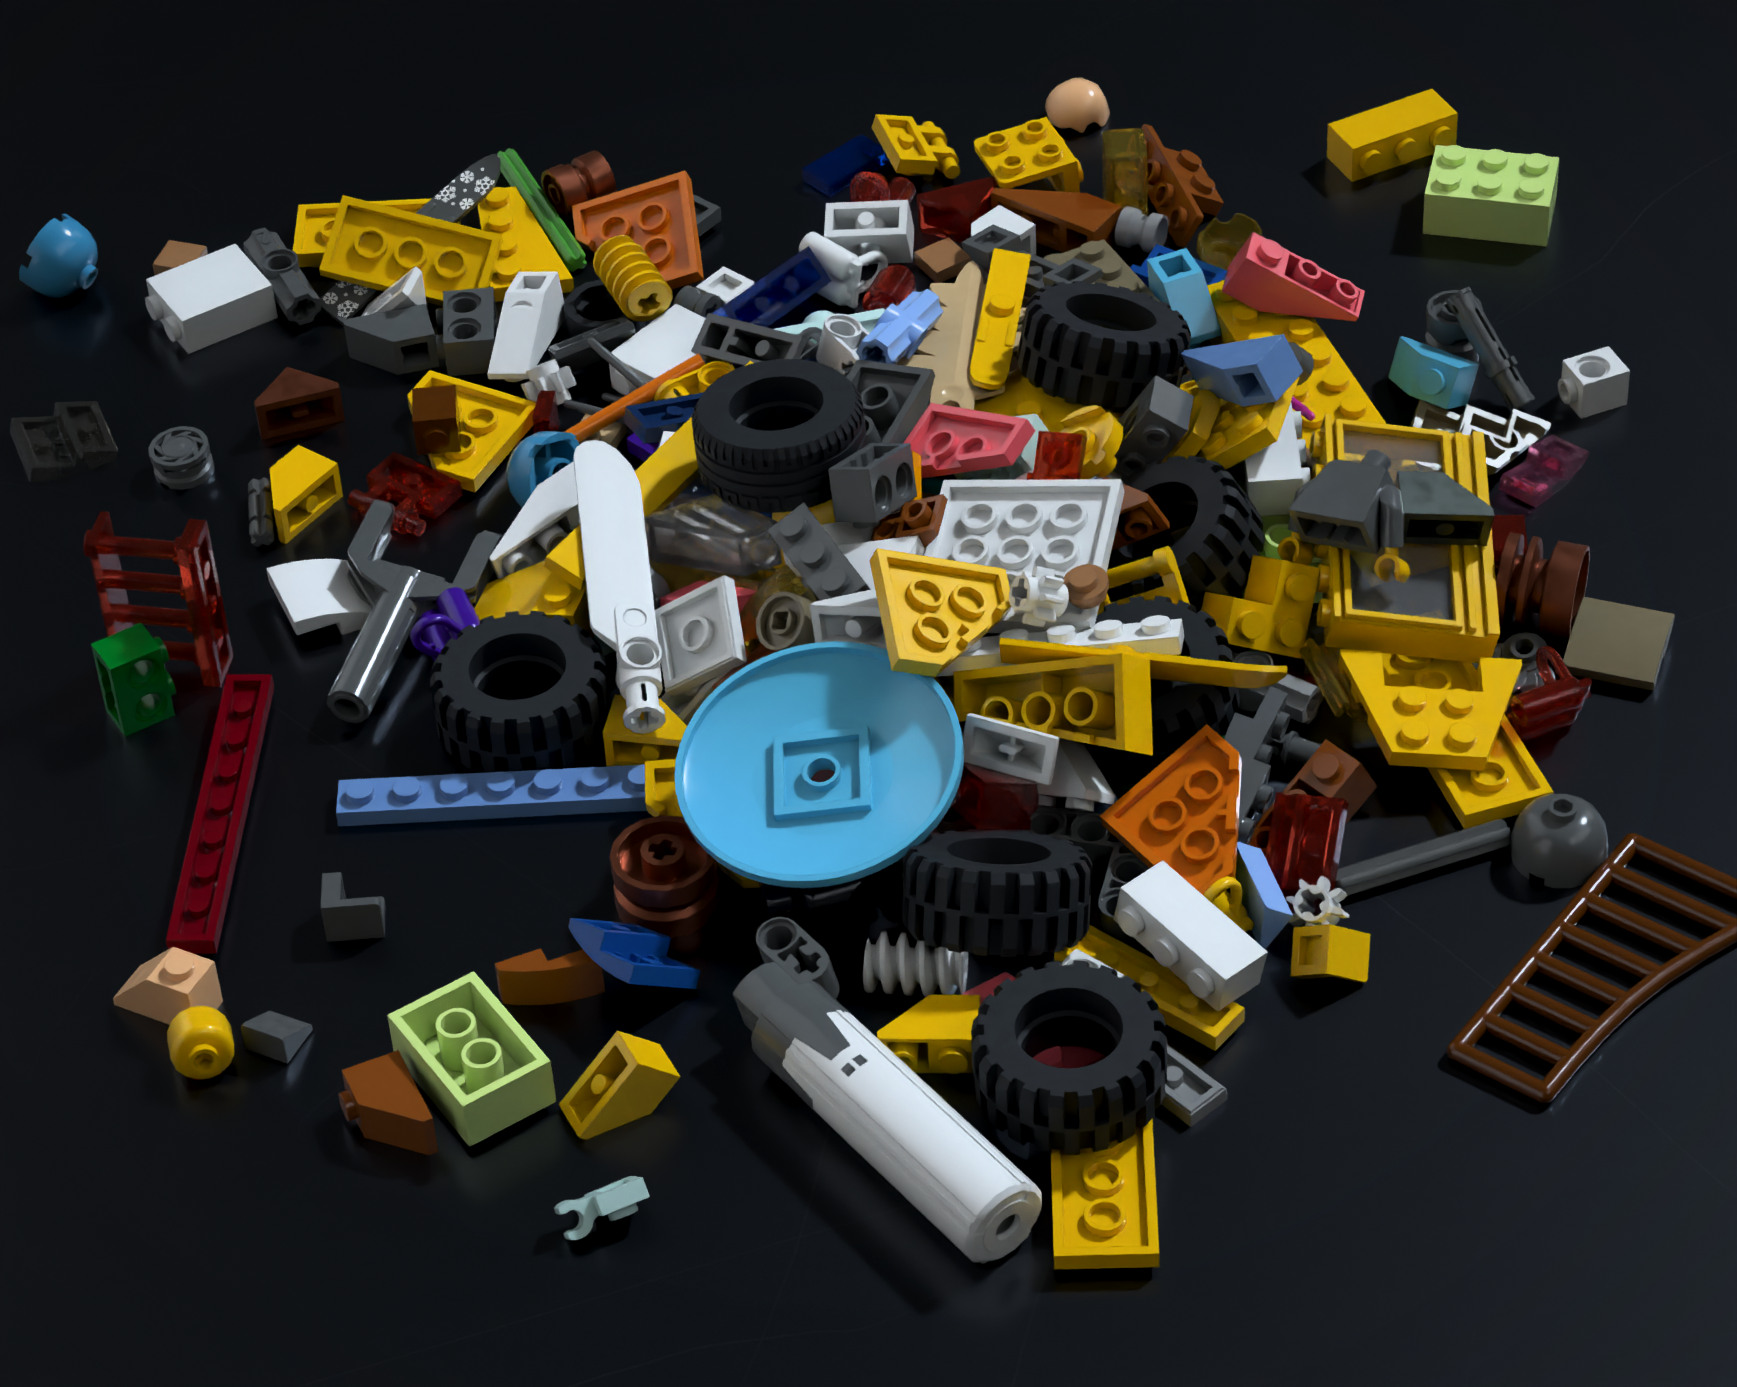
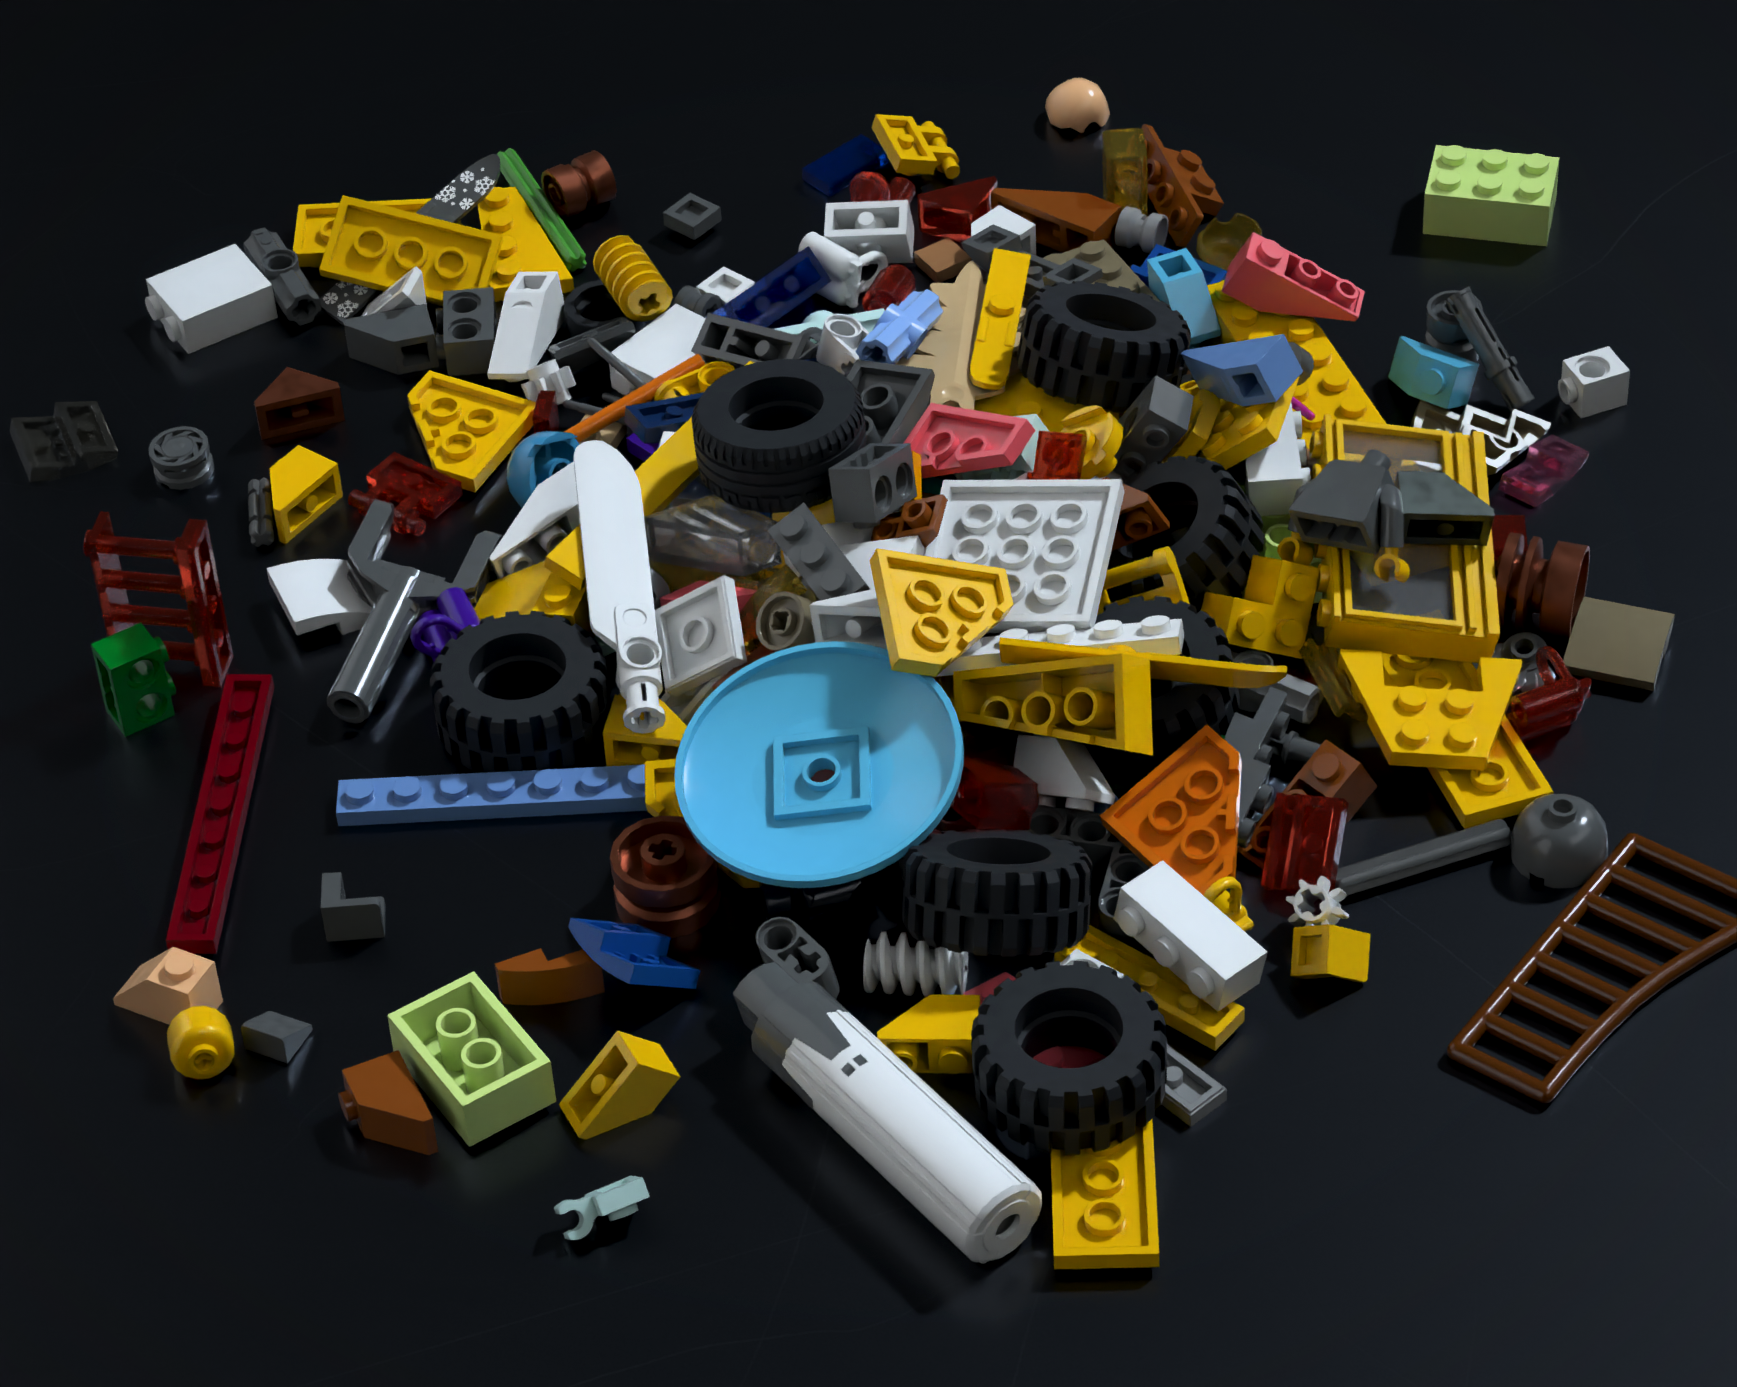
(61, 259): dark azure cylinder -> none
(177, 254): medium nougat tile -> none
(436, 420): reddish brown brick -> none
(653, 215): orange plate -> none
(1010, 748): white slope -> none
(1028, 155): yellow bracket -> none
(1038, 596): white gear -> none
(1086, 585): medium nougat plate -> none
(1261, 894): light blue slope -> none
(1391, 134): yellow brick -> none

